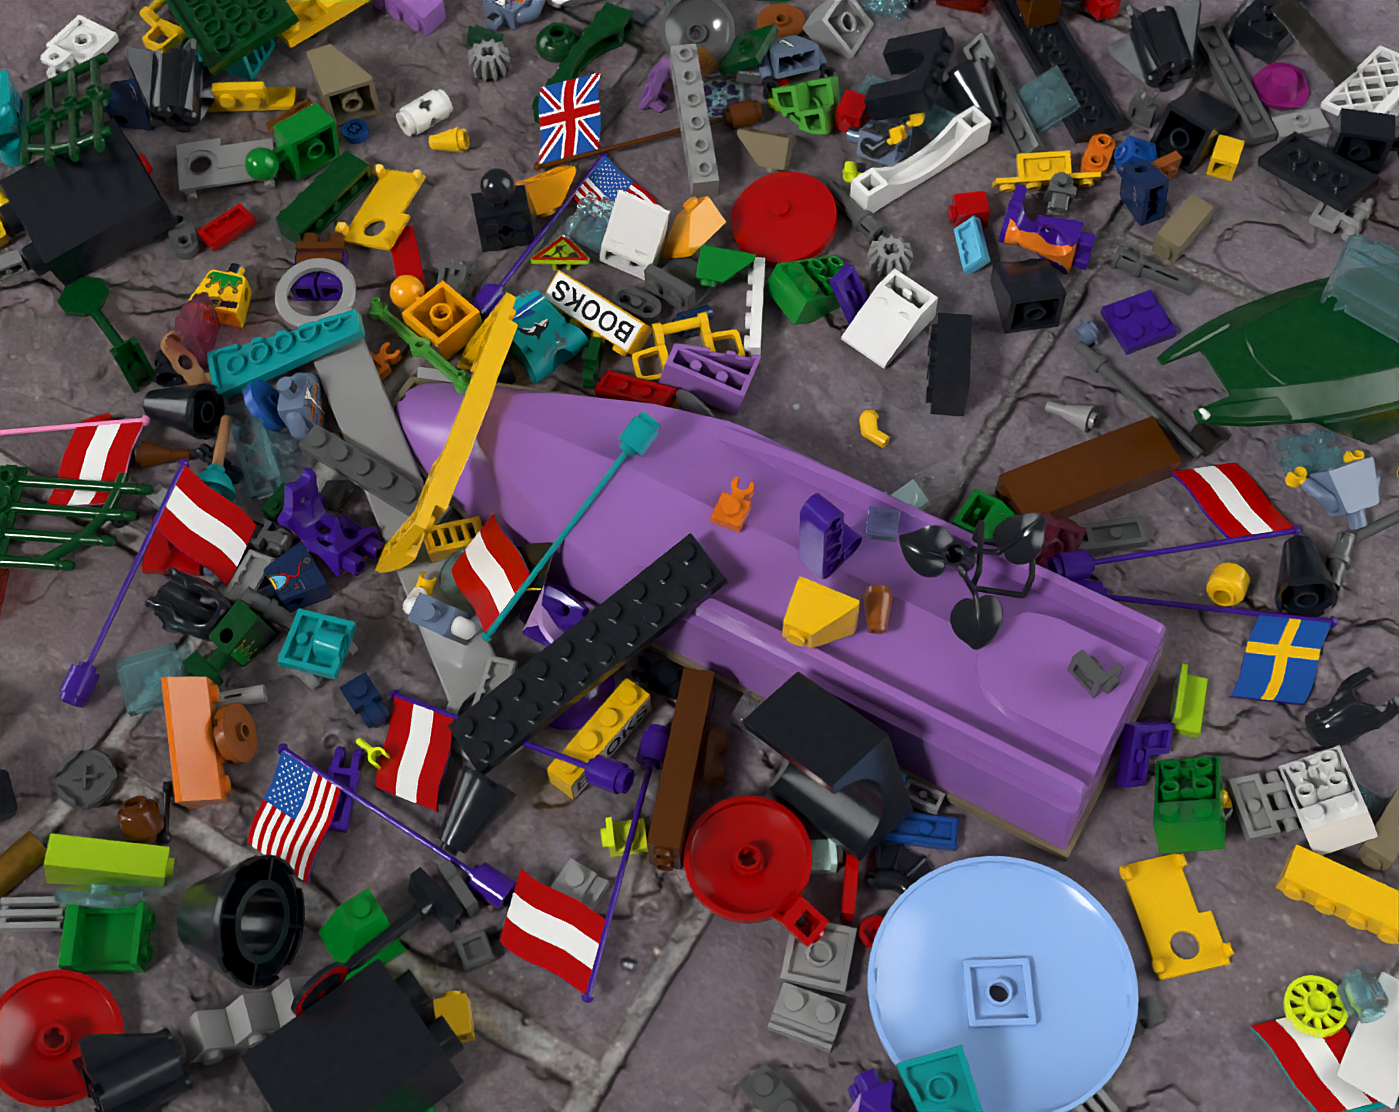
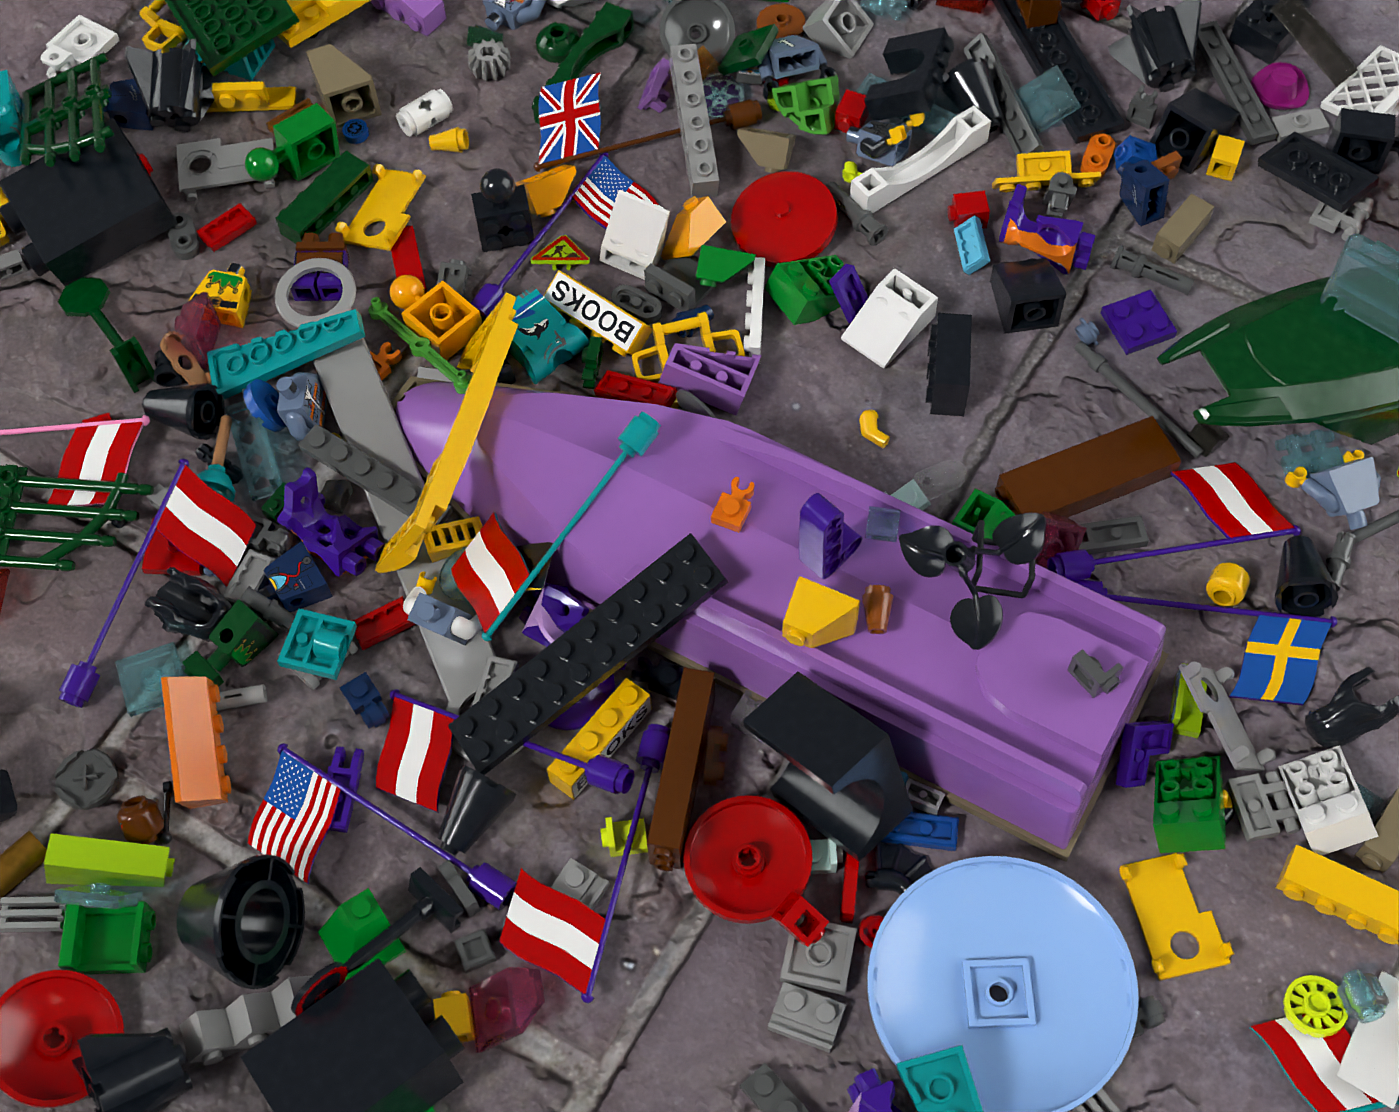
(153, 454): reddish brown cone -> none
(235, 733): dark orange plate -> none
(372, 752): neon yellow hand -> none
(381, 623): none -> red plate
(505, 1005): none -> clear pink slope
(593, 230): clear light blue plate -> none
(889, 254): light grey gear -> none
(1081, 416): light grey cone -> none
(1224, 716): none -> light grey piece

